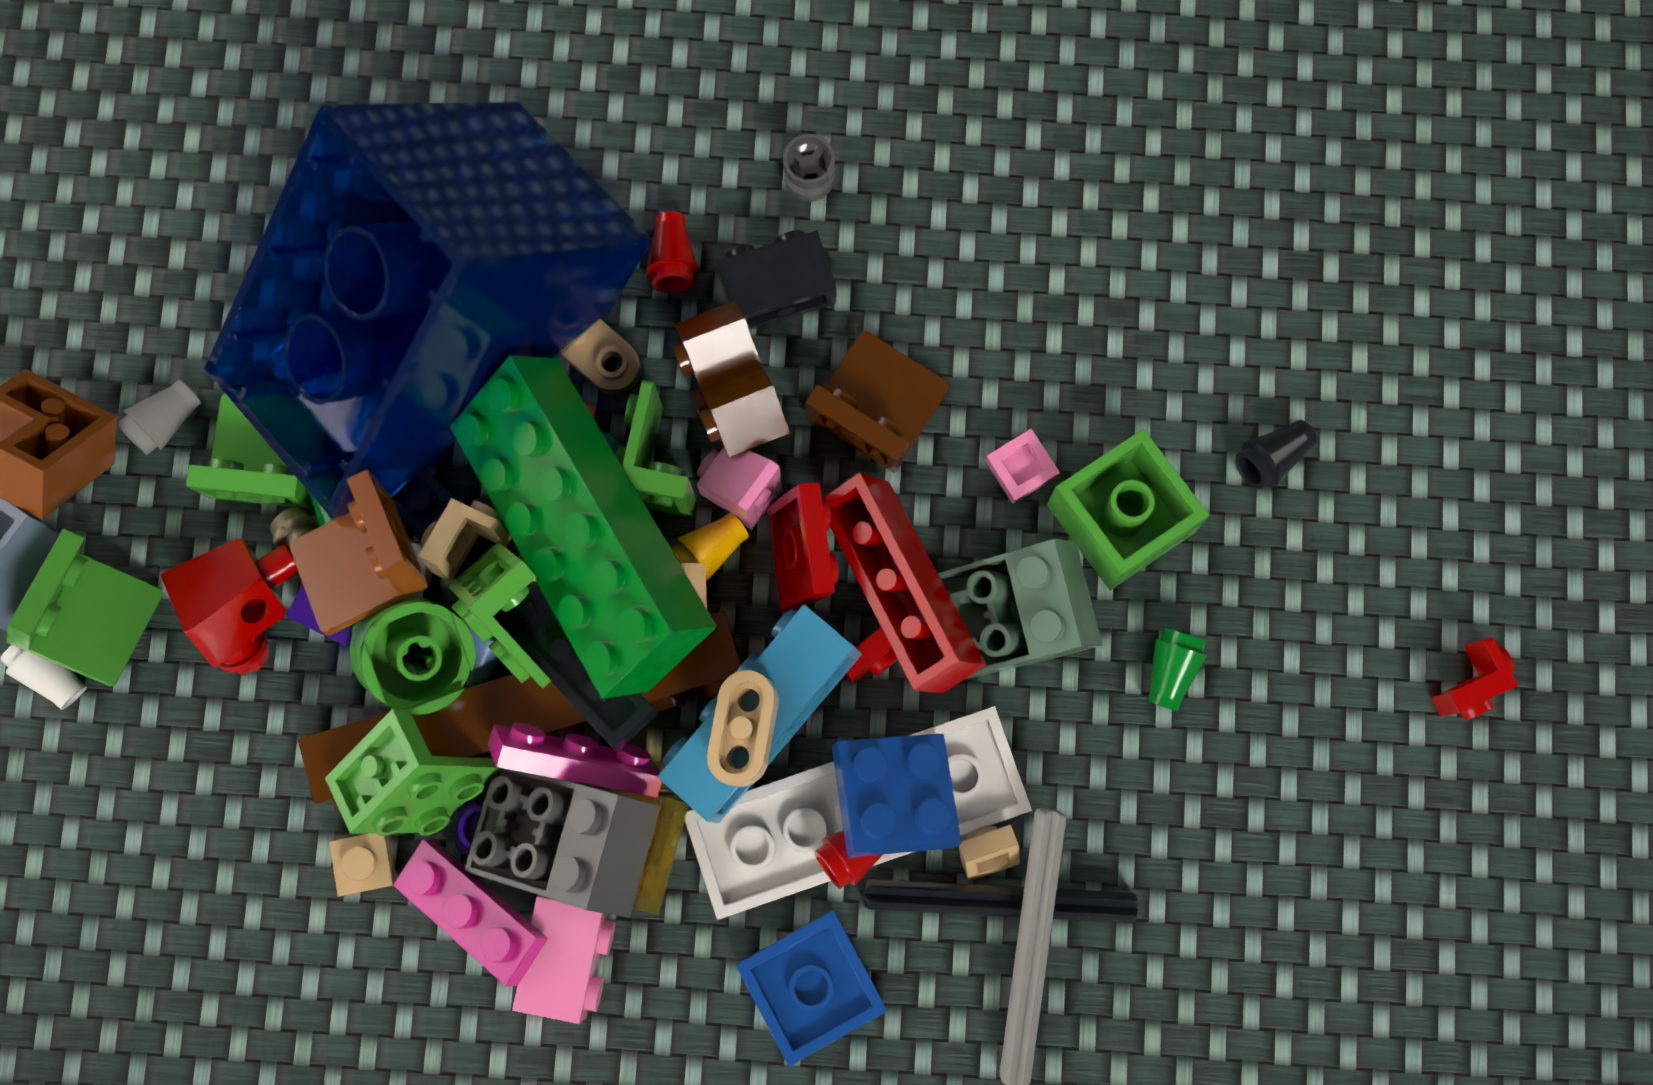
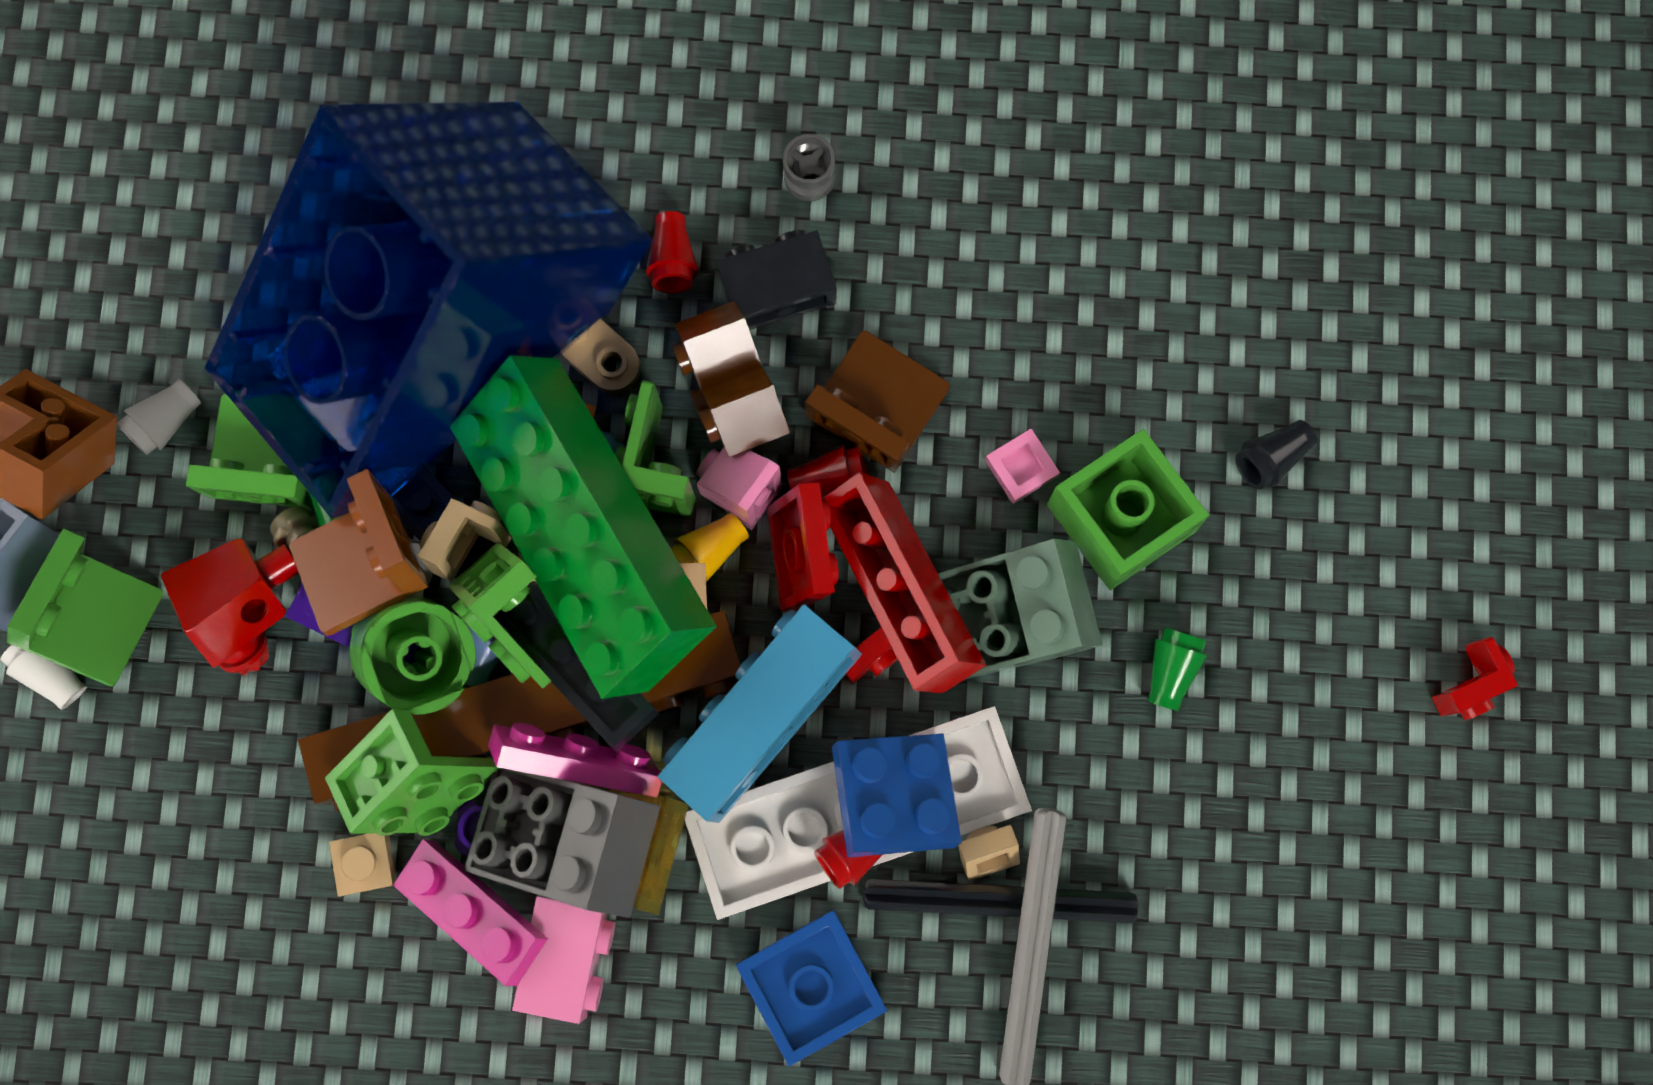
(738, 728): tan plate -> none
(829, 469): none -> red cone

